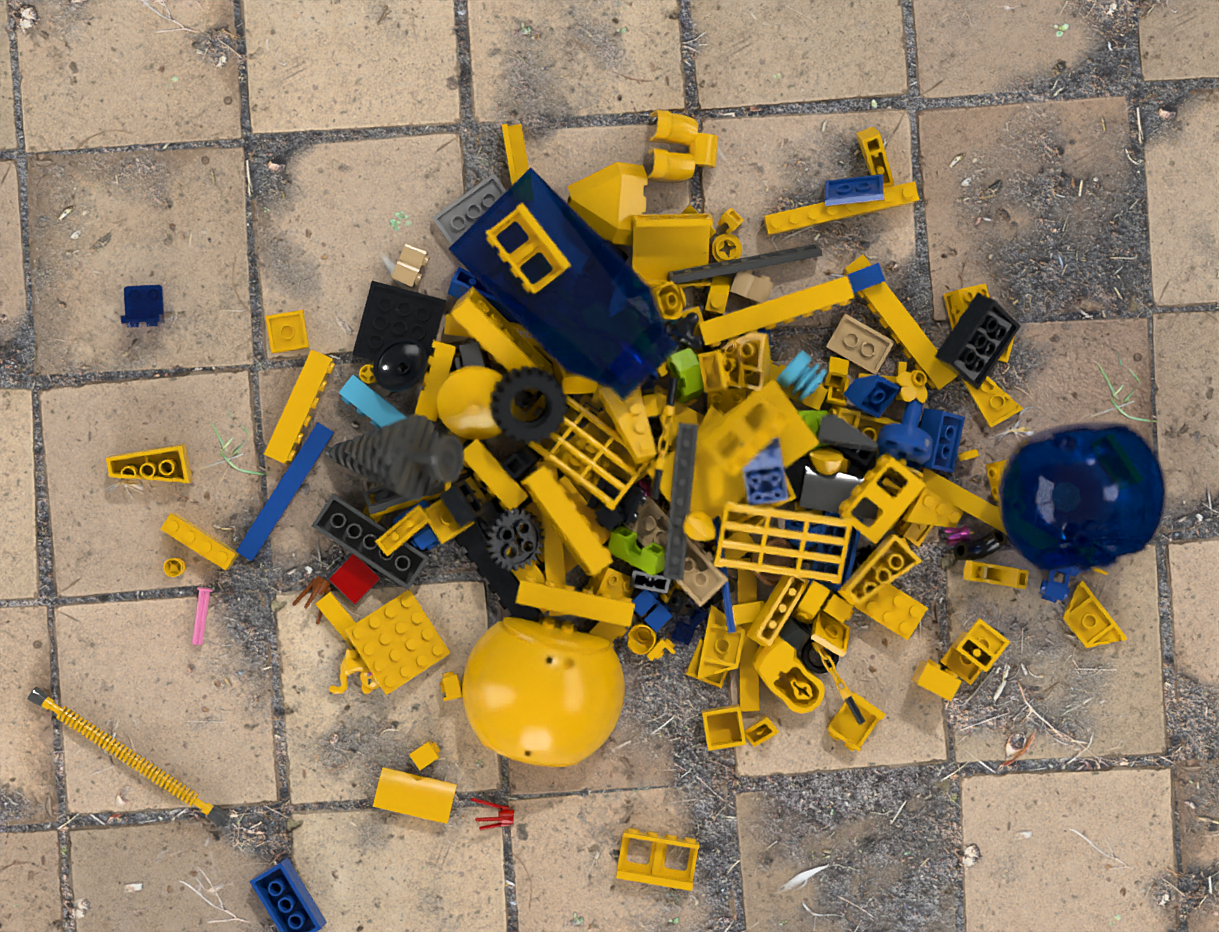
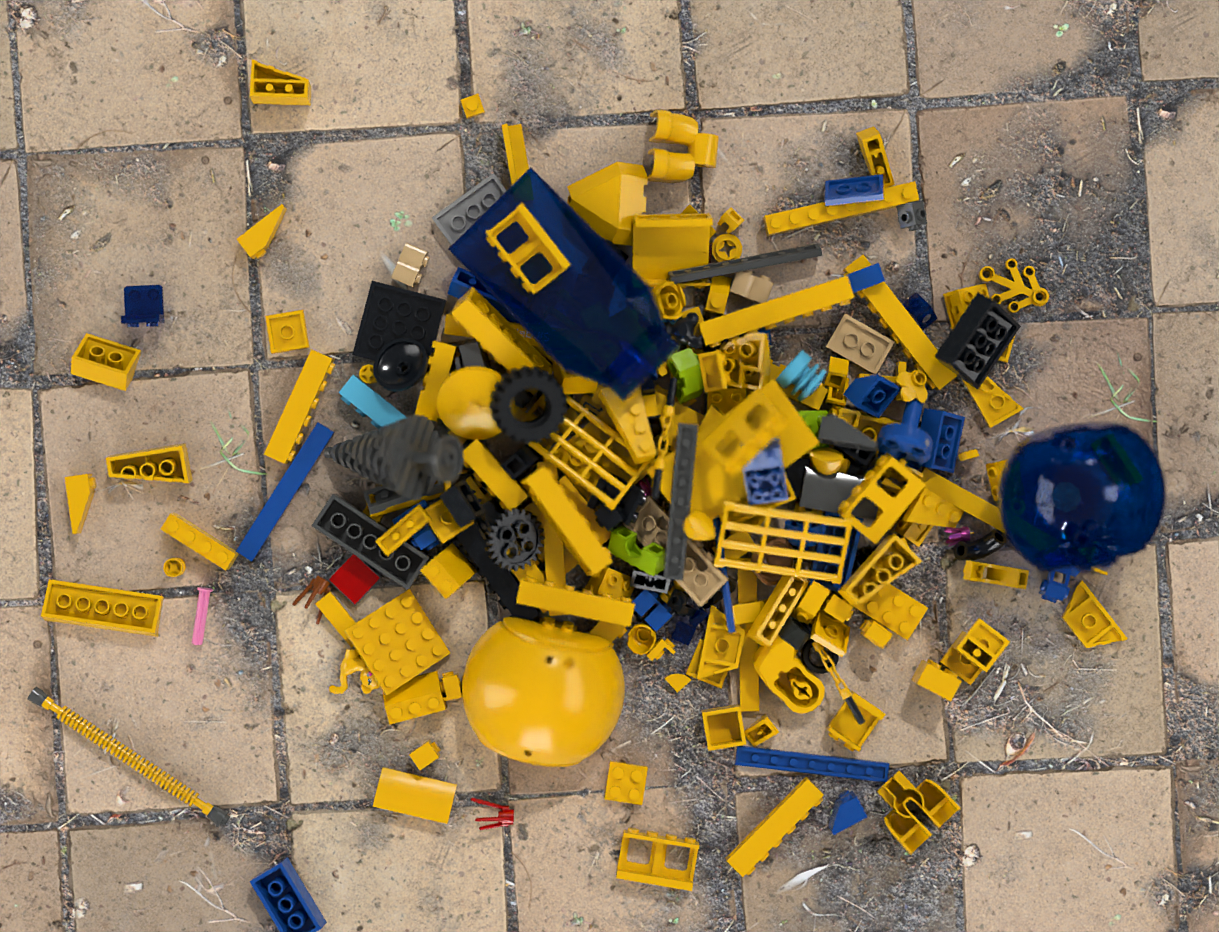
(79, 495): none -> yellow slope
(102, 608): none -> yellow arch
(105, 362): none -> yellow slope
(260, 236): none -> yellow slope
(278, 87): none -> yellow wedge
(415, 698): none -> yellow slope
(448, 570): none -> yellow slope
(472, 106): none -> yellow plate
(626, 782): none -> yellow plate
(677, 681): none -> yellow tile
(774, 827): none -> yellow brick
(812, 763): none -> blue tile
(845, 812): none -> blue slope
(875, 632): none -> yellow brick
(911, 215): none -> dark grey brick
(919, 309): none -> clear blue bracket
(927, 797): none -> yellow piece
(1017, 286): none -> yellow plant

